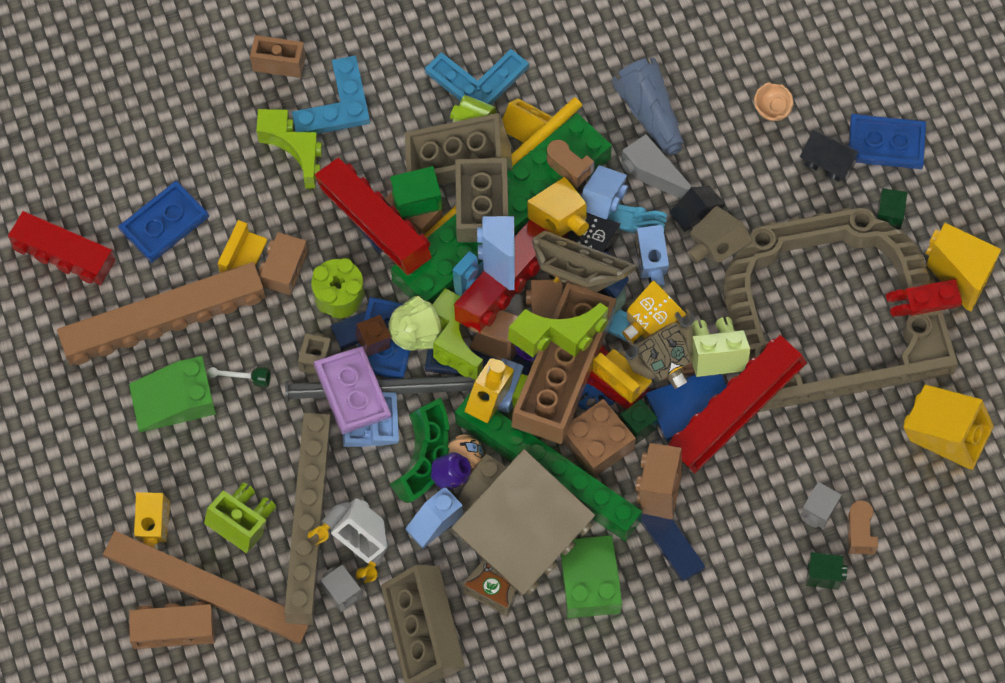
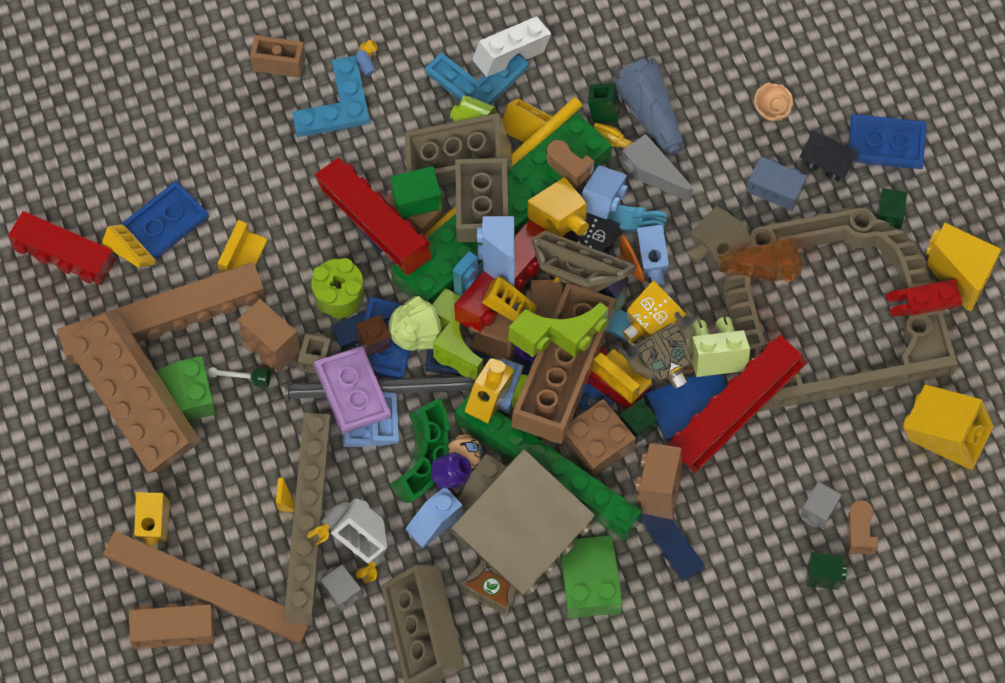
(127, 246): none -> yellow slope
(132, 392): none -> medium nougat brick
(235, 520): lime brick -> none
(268, 336): none -> medium nougat brick
(278, 130): lime arch -> none
(283, 263): medium nougat brick -> none
(283, 497): none -> yellow slope
(364, 57): none -> medium blue arm
(497, 50): none -> white arch
(498, 304): none -> yellow slope
(604, 103): none -> dark green brick
(612, 135): none -> yellow piece
(628, 255): none -> orange dish
(695, 206): black slope -> none
(768, 262): none -> clear orange slope
(776, 183): none -> sand blue brick

